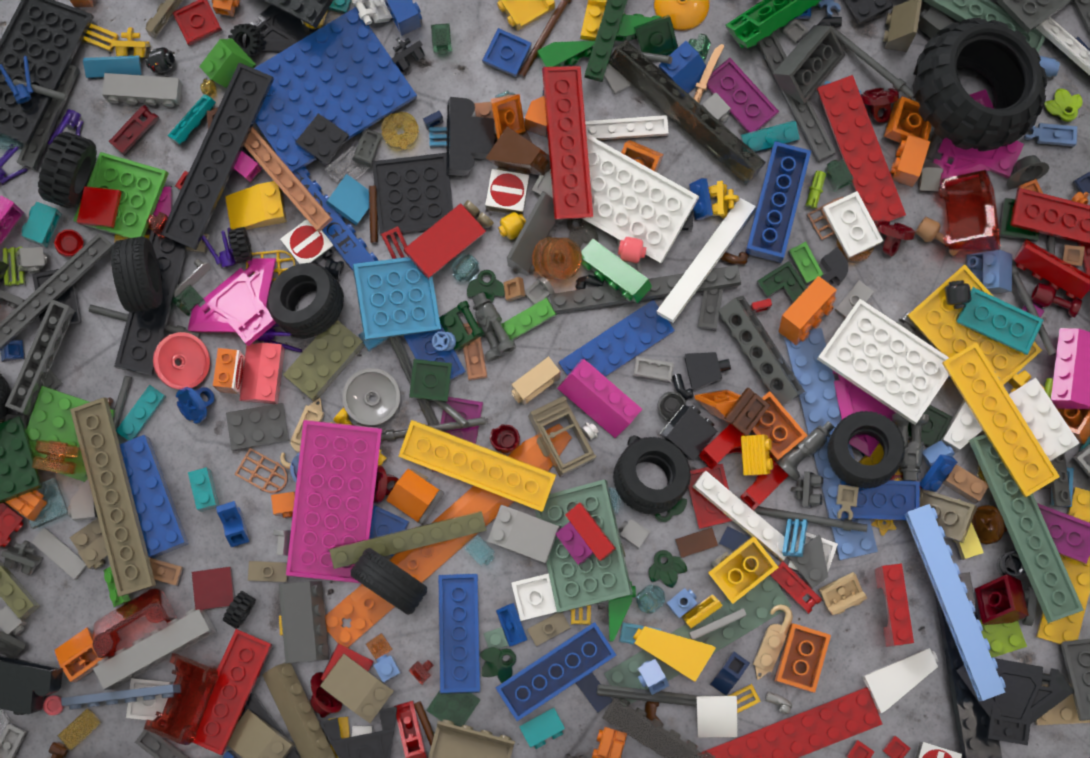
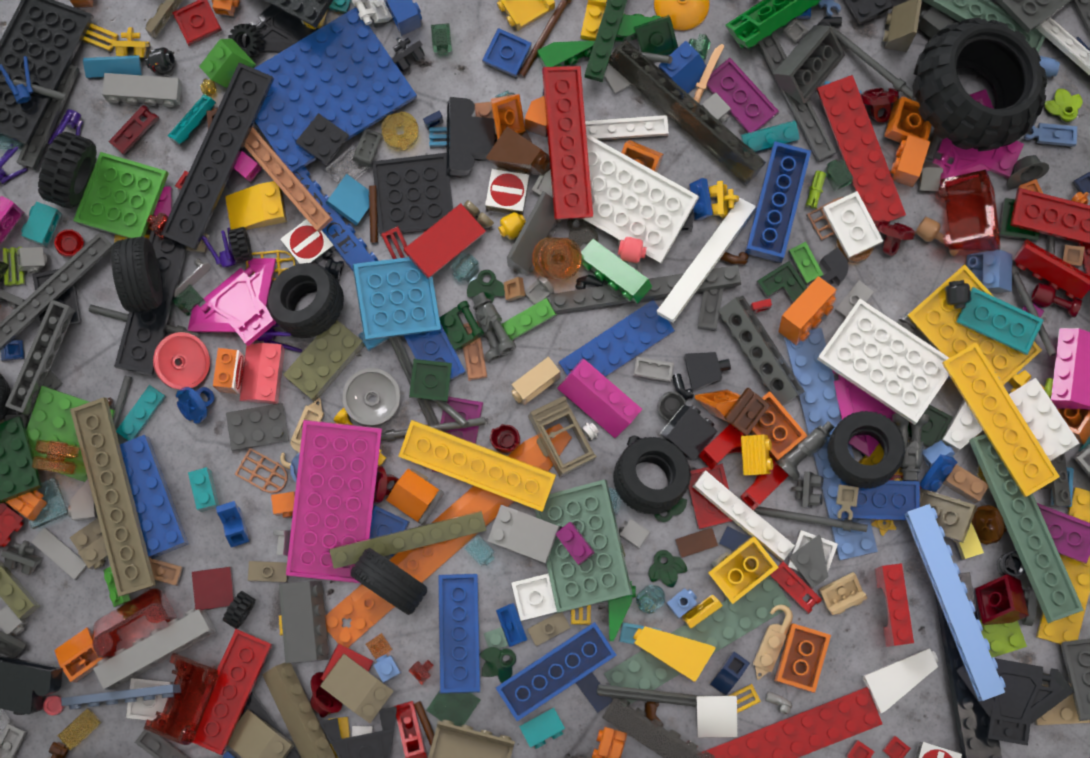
(99, 207): red tile -> none
(439, 341): medium blue wheel -> none
(590, 531): red tile -> none
(652, 676): brick -> none
(717, 624): light grey tile -> none
(797, 523): dark azure tile -> none

